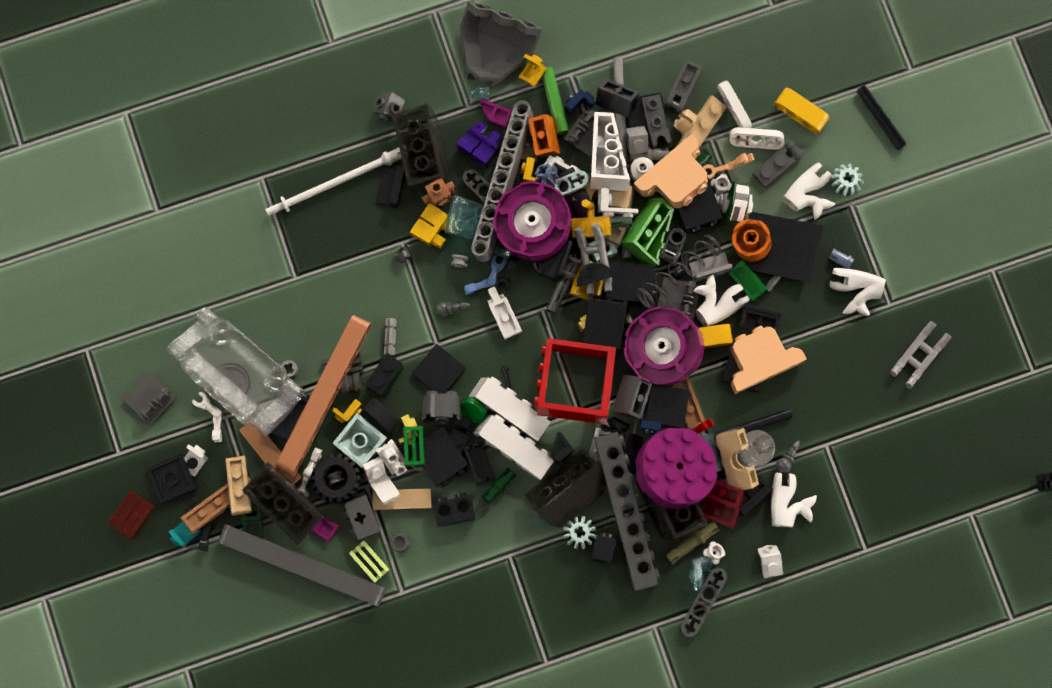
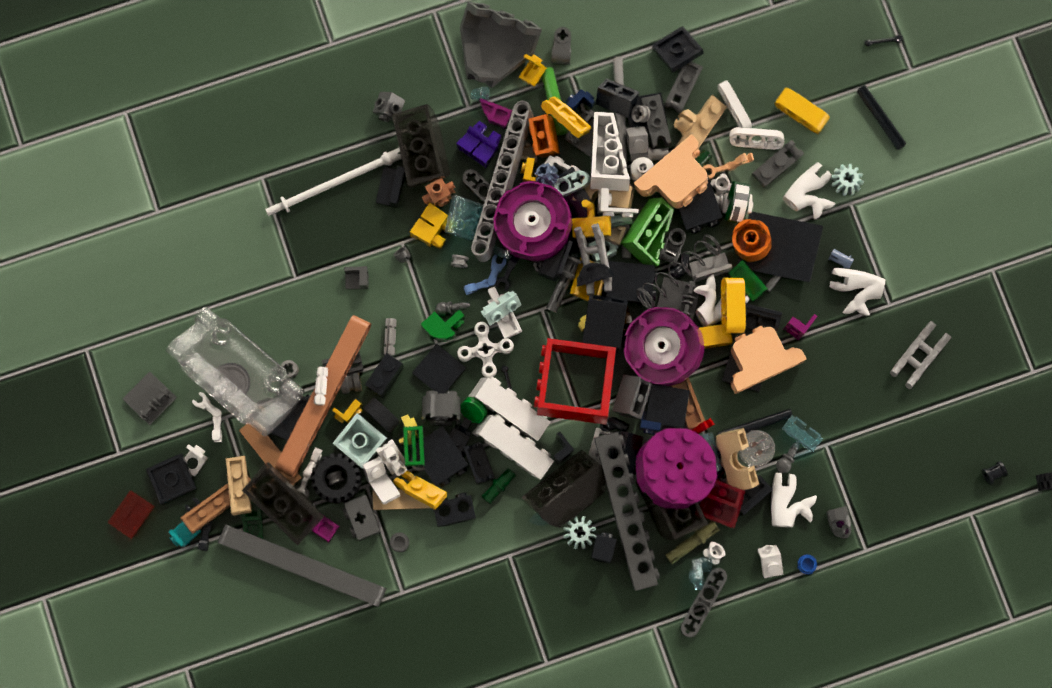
(321, 385): none -> white axle
(356, 277): none -> dark grey panel
(358, 549): yellowish green tile -> none
(421, 490): none -> yellow hinge
(441, 330): none -> green brick
(484, 341): none -> white gear
(508, 303): none -> light aqua hinge
(561, 49): none -> dark grey piece
(566, 117): none -> yellow hinge
(636, 113): none -> light grey bush
(677, 49): none -> black tile
(733, 305): none -> yellow beam
(795, 428): none -> clear light blue hinge
(798, 329): none -> magenta panel
(807, 564): none -> blue plate
(839, 522): none -> dark grey rock
(898, 39): none -> black hinge
(994, 472): none -> black bush

